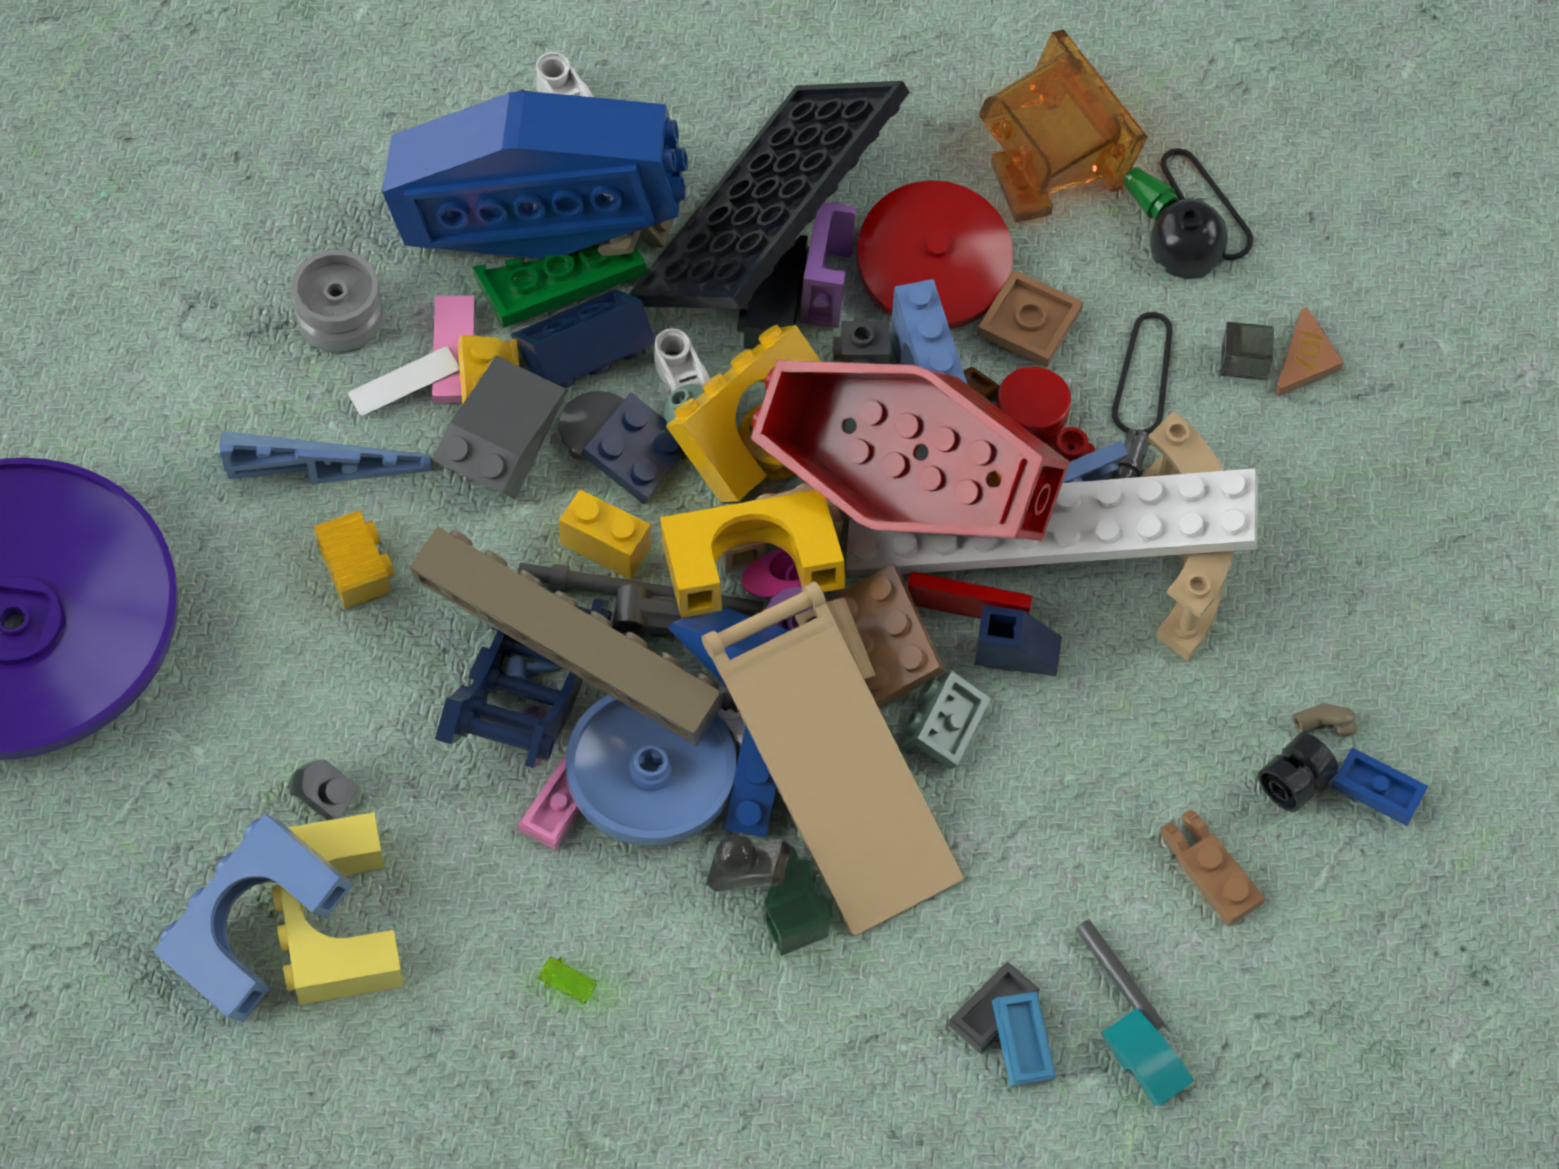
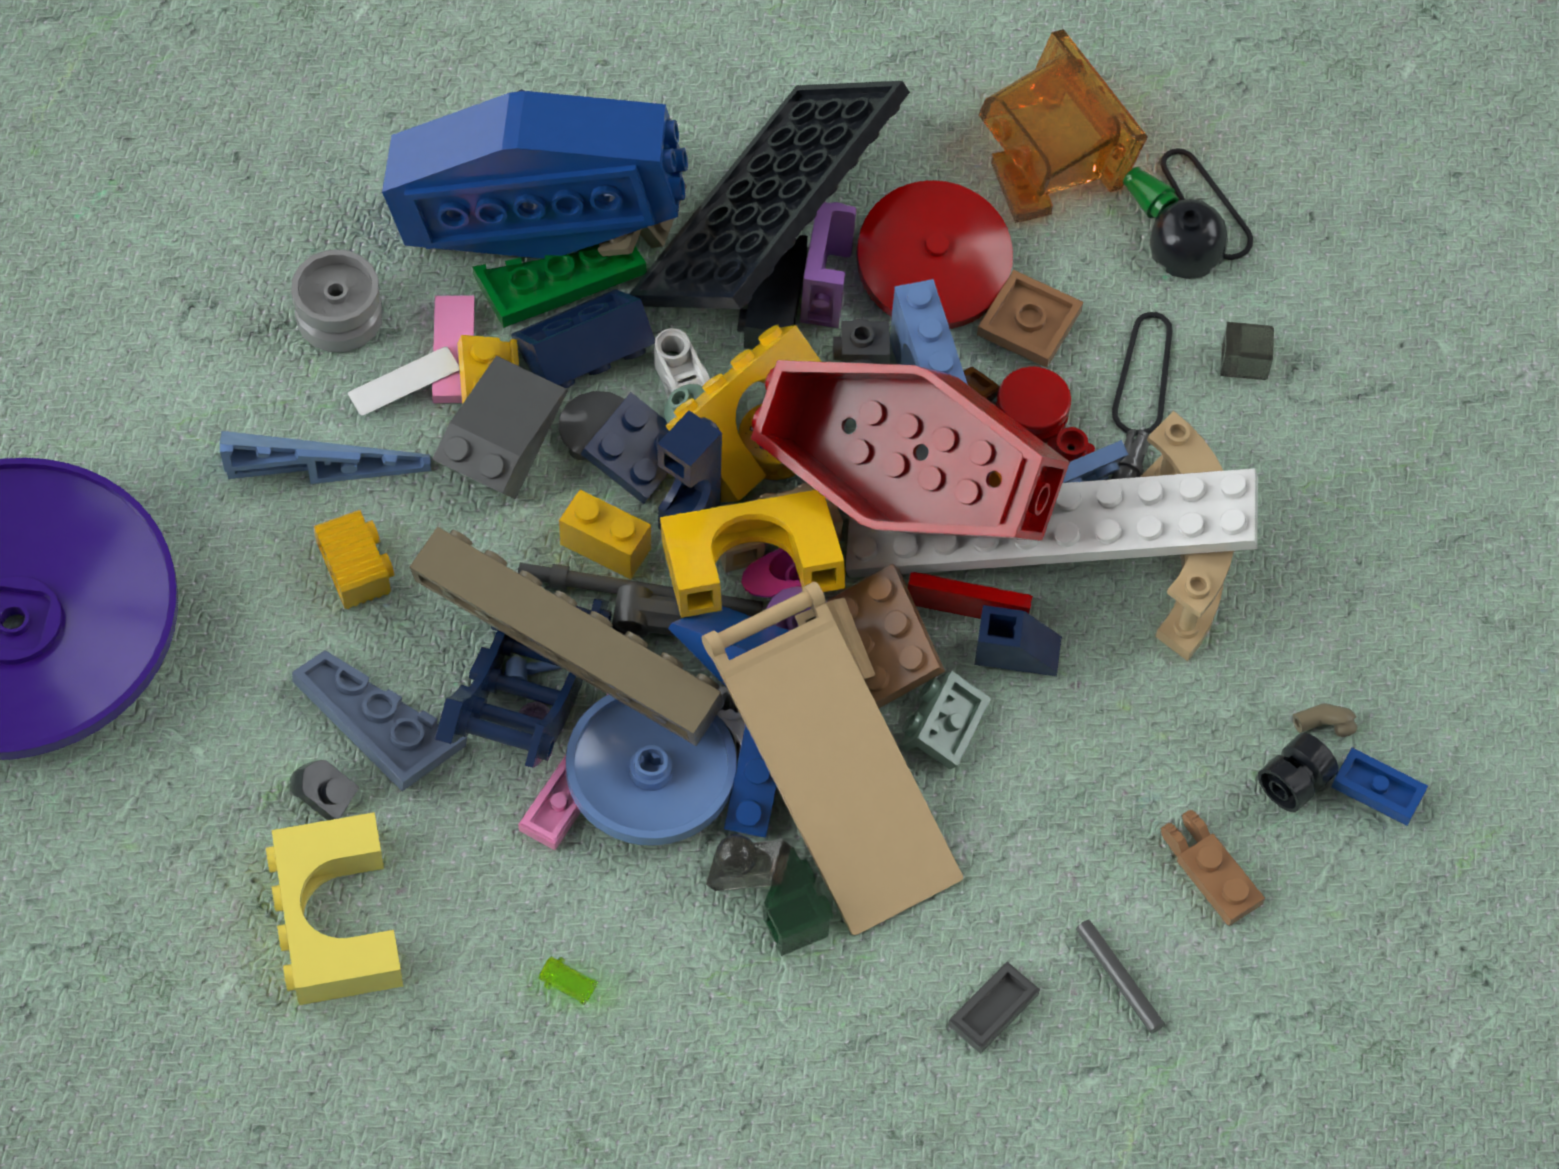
(199, 942): medium blue arch -> none
(375, 720): none -> sand blue wing
(565, 80): white piece -> none
(694, 458): none -> dark blue arch
(1023, 1039): dark azure tile -> none
(1148, 1056): teal slope -> none
(1308, 356): nougat tile -> none

